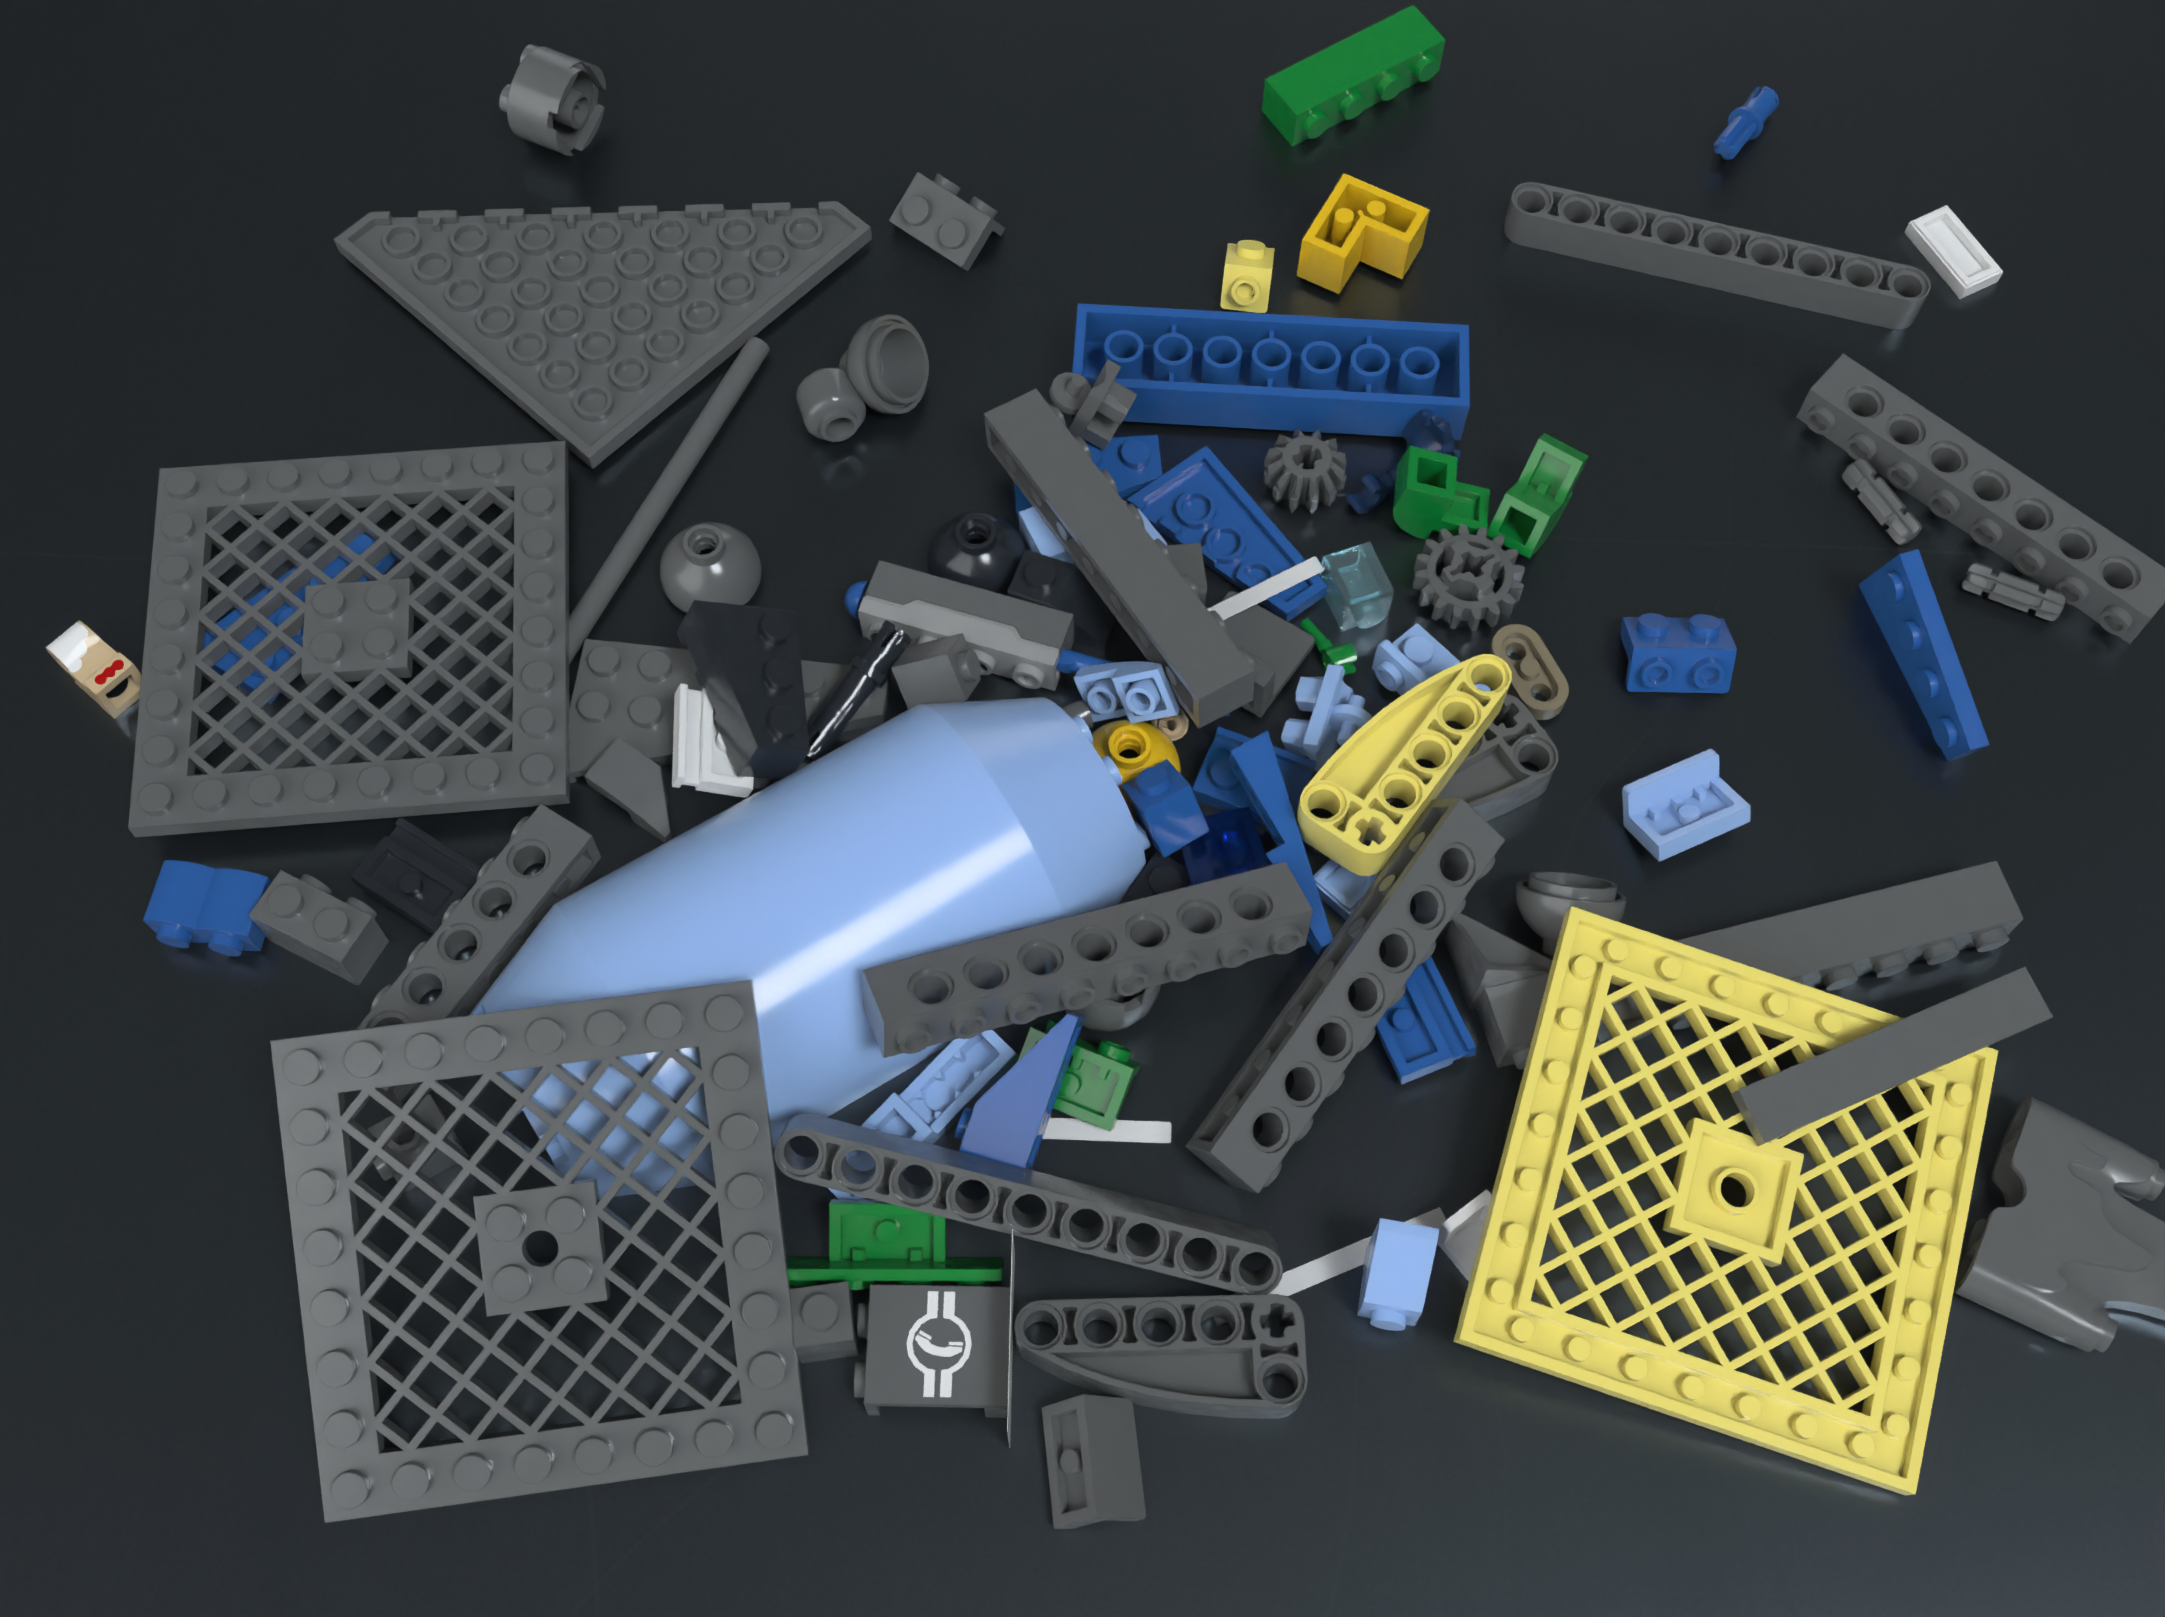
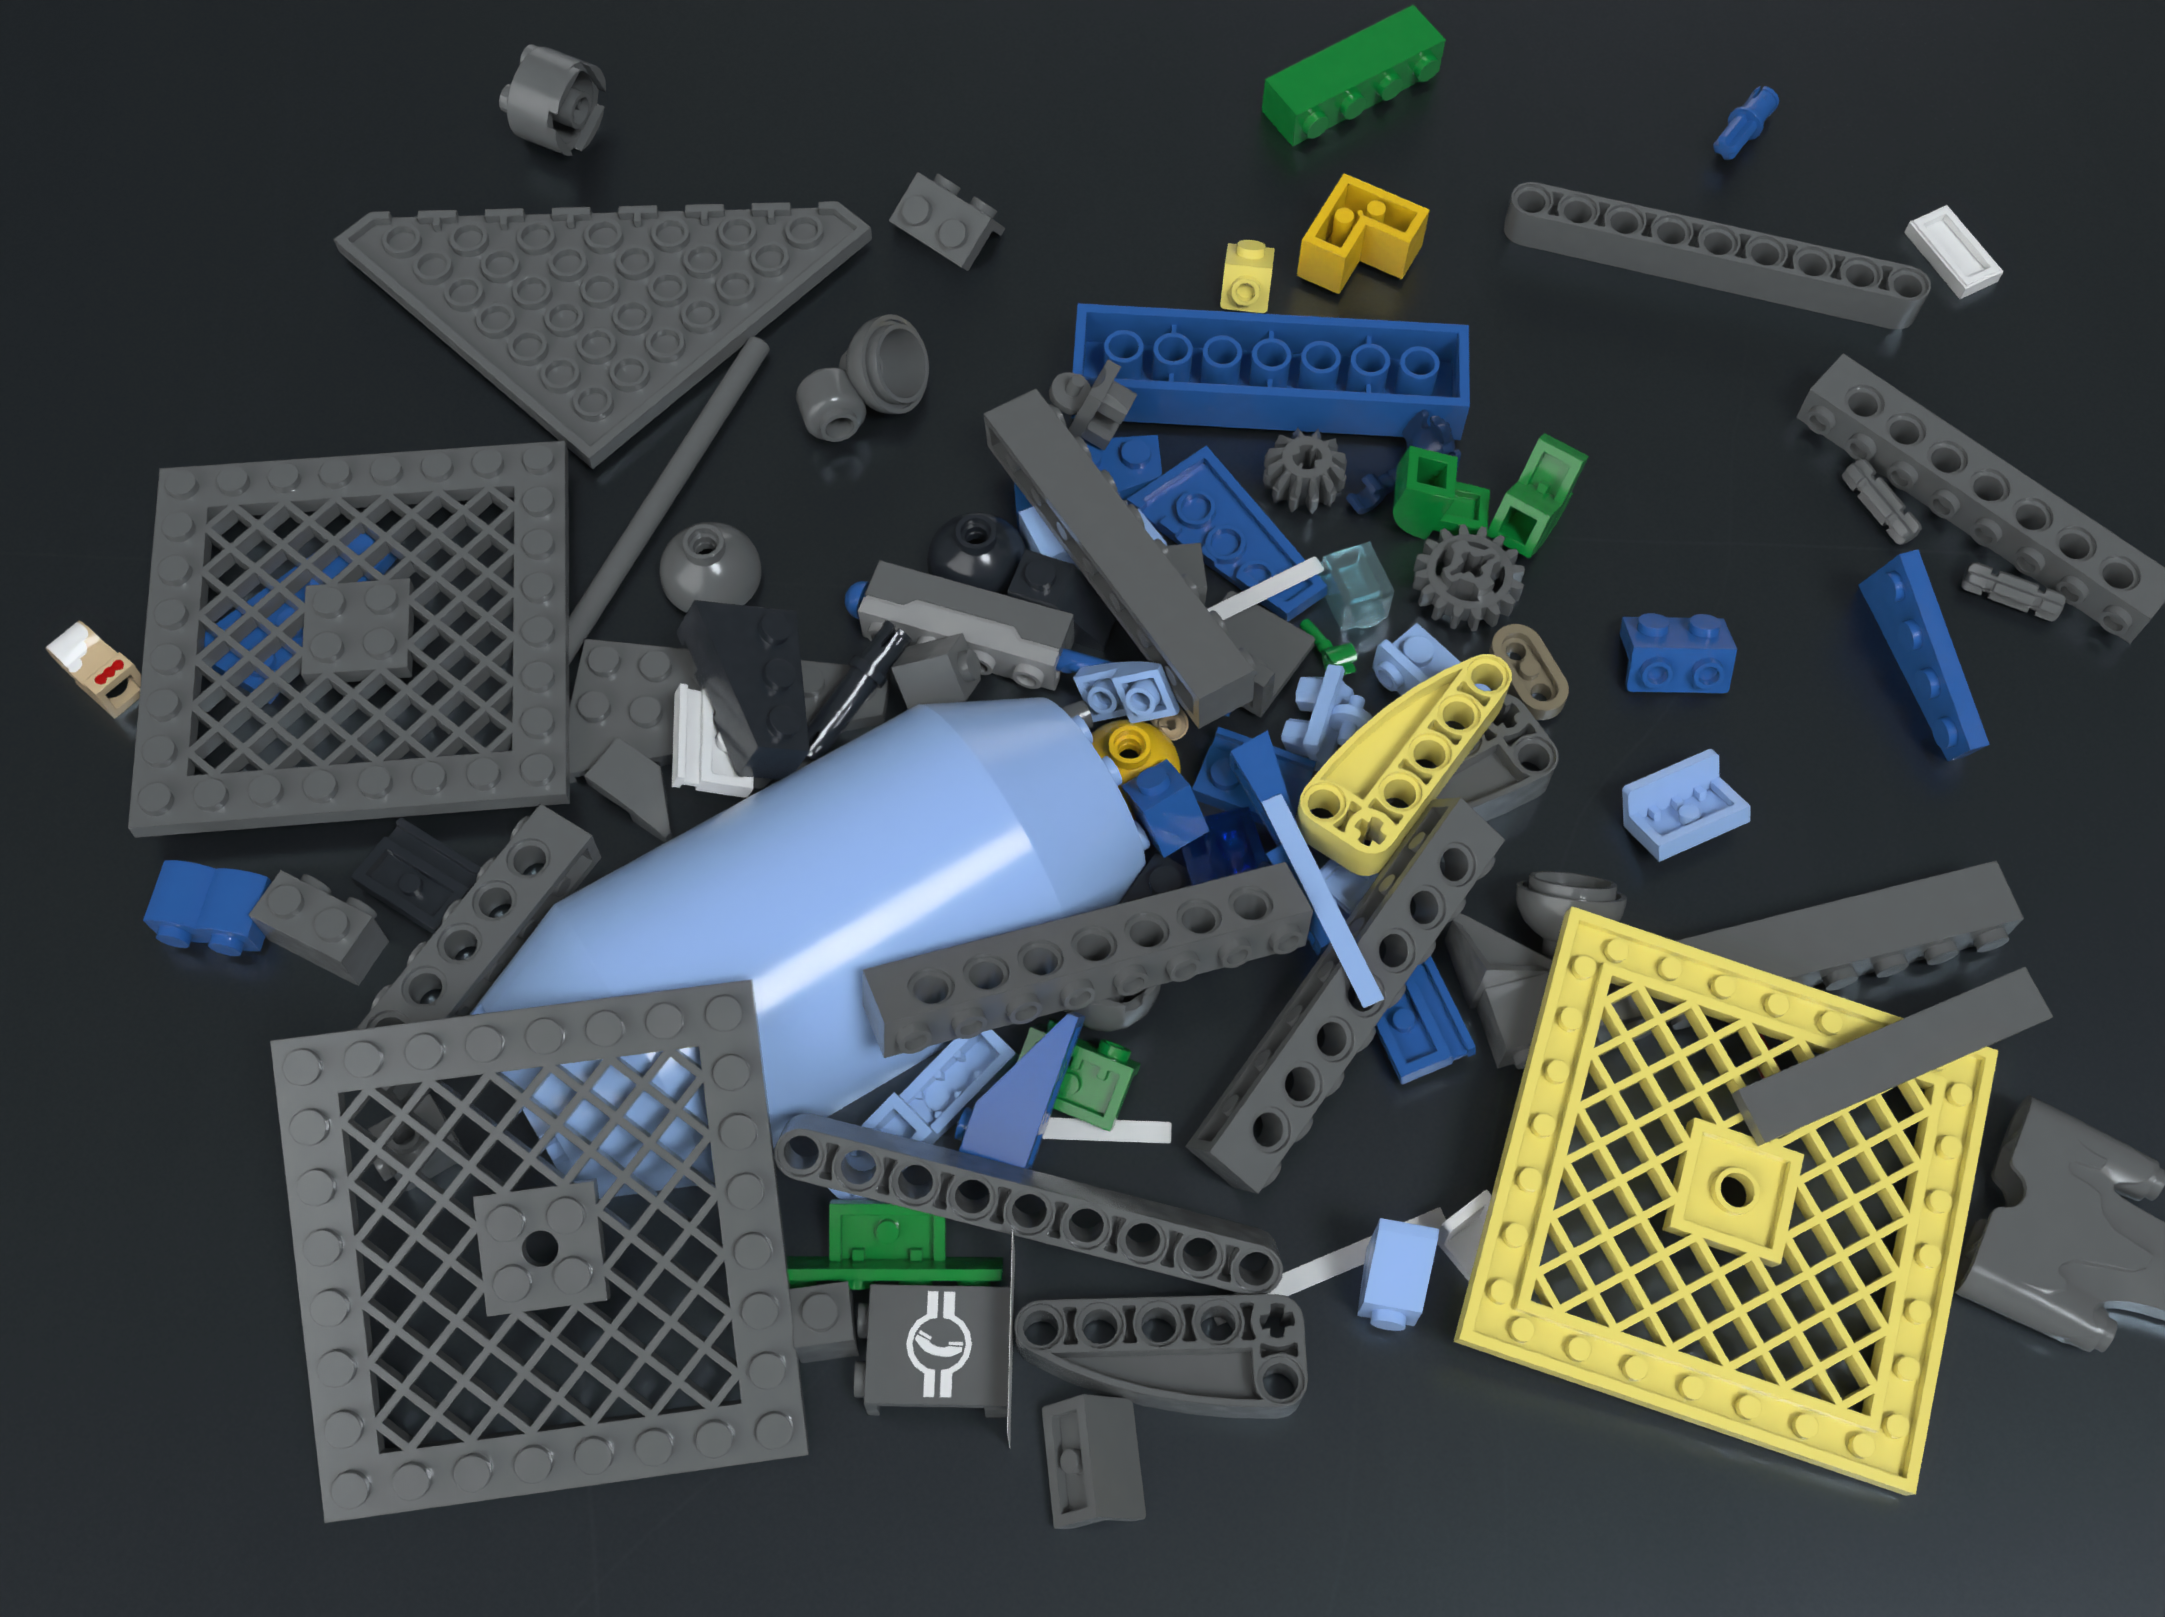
(1323, 901): none -> light blue sticker

